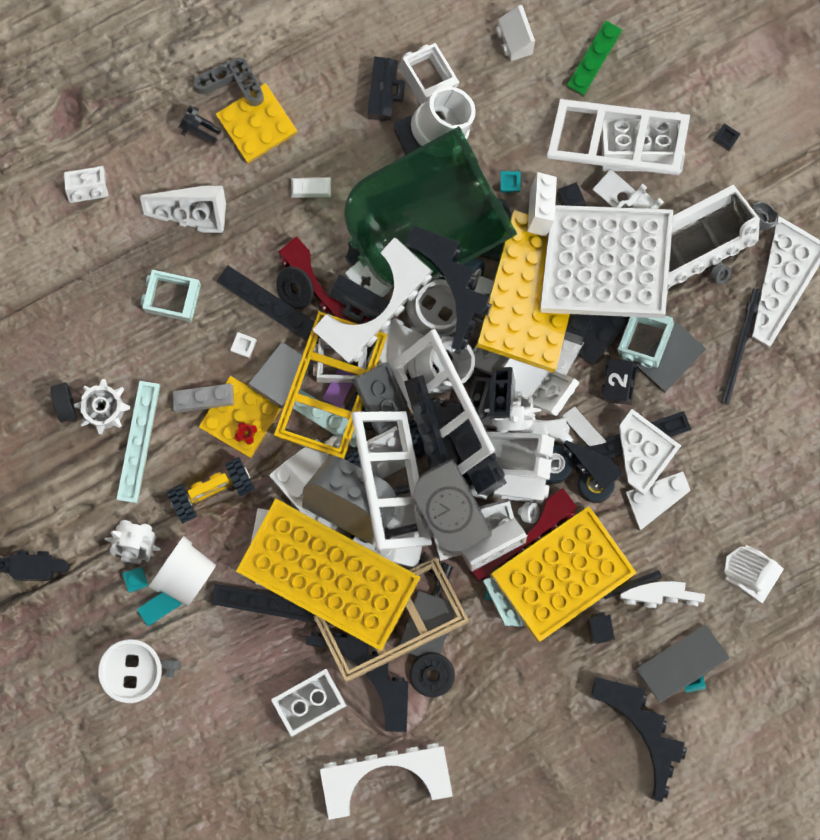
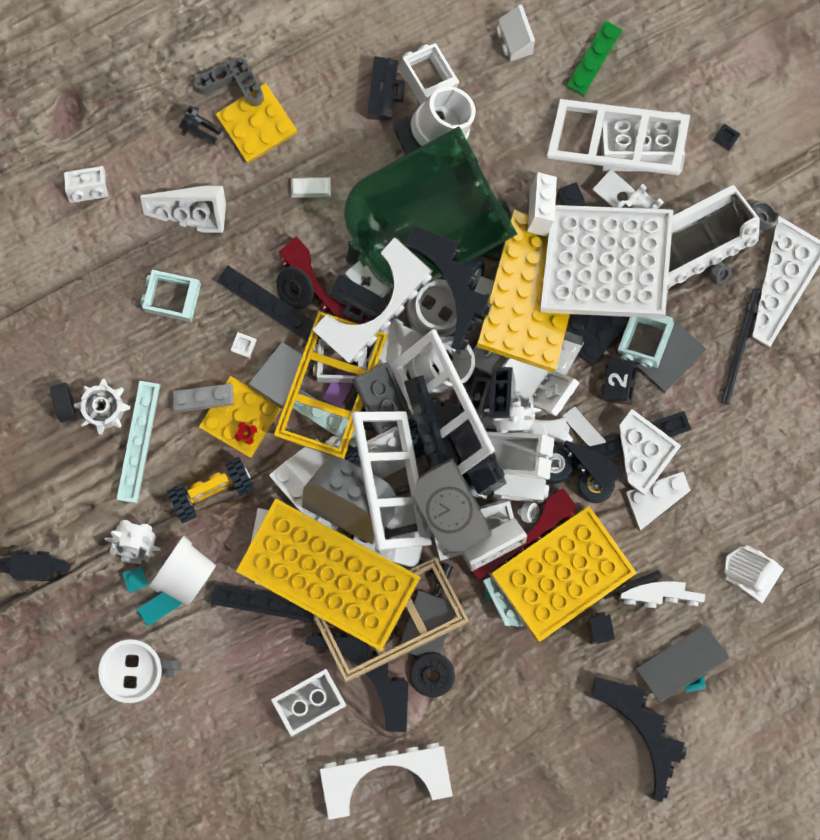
(510, 182): teal plate -> none

